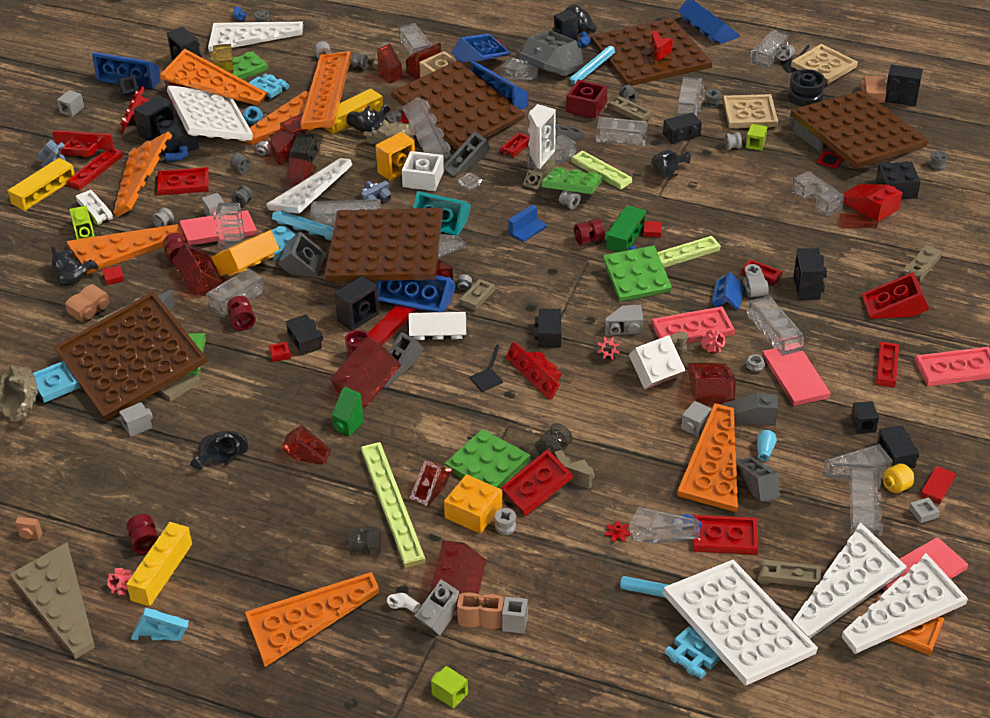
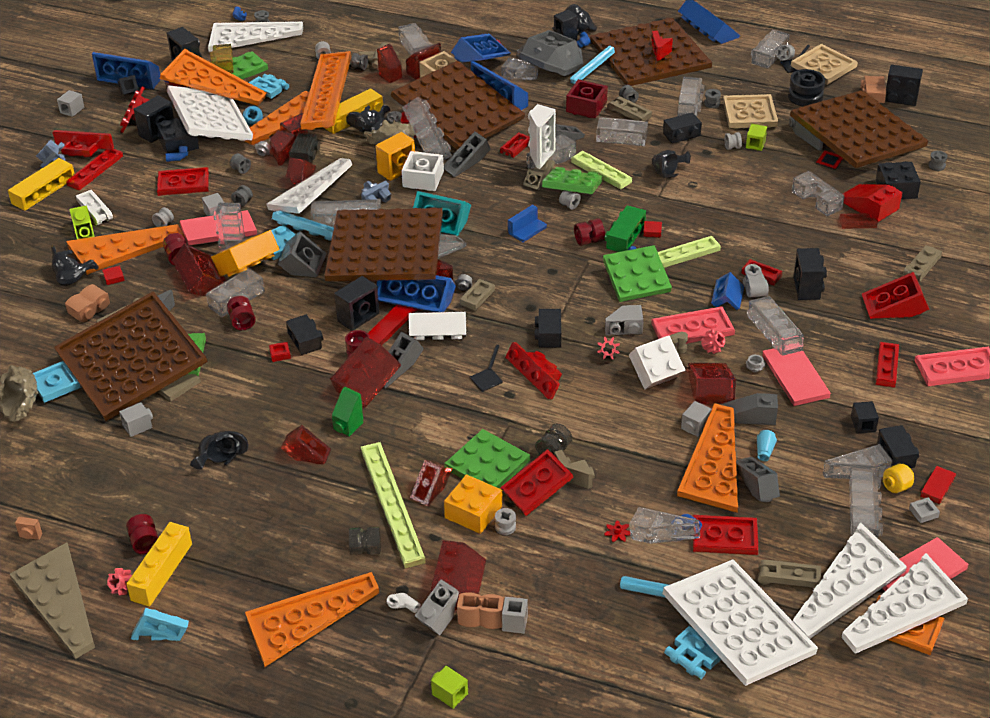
(138, 166): orange wing -> none
(470, 181): clear tile -> none

